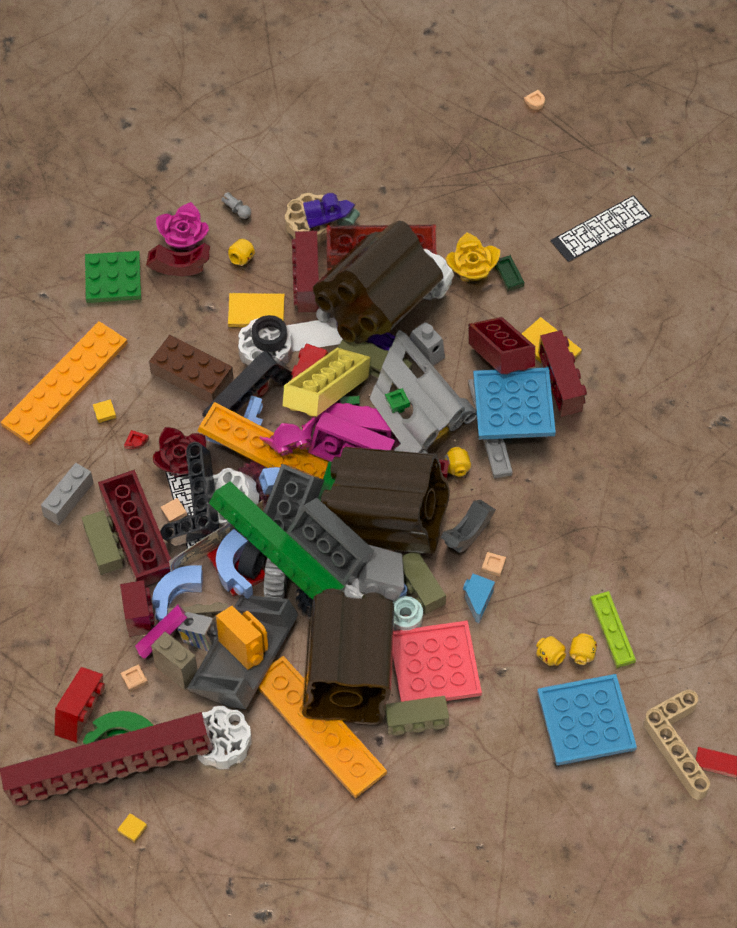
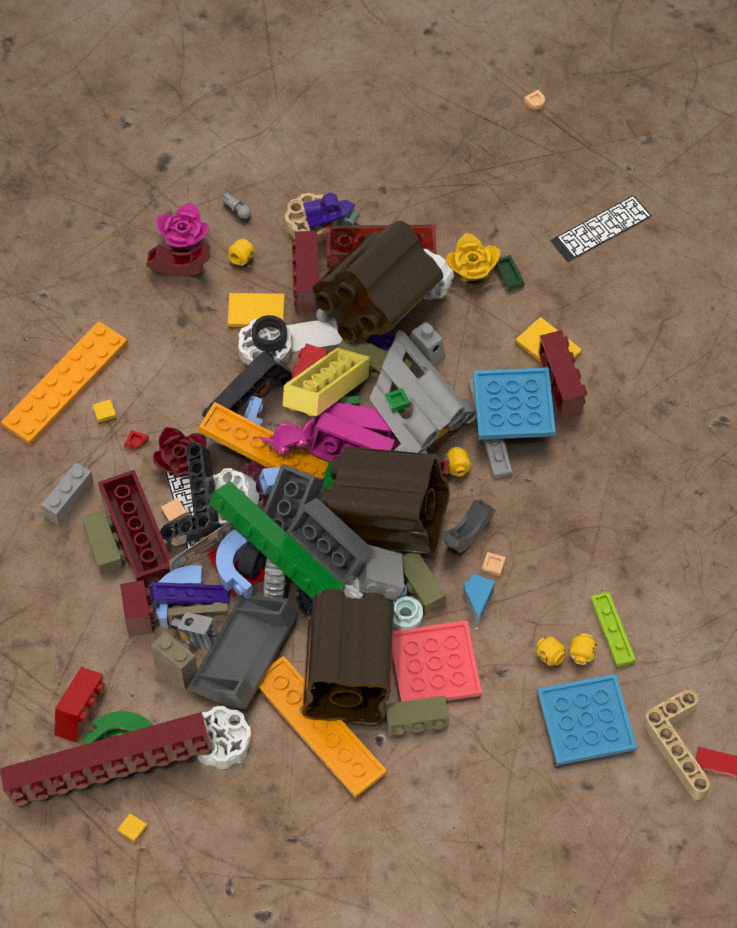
(112, 276): green plate -> none
(134, 678): light nougat tile -> none
(167, 624): dark pink tile -> none
(188, 593): none -> dark purple tile
(191, 369): reddish brown brick -> none
(242, 636): light orange brick -> none
(501, 345): dark red brick -> none

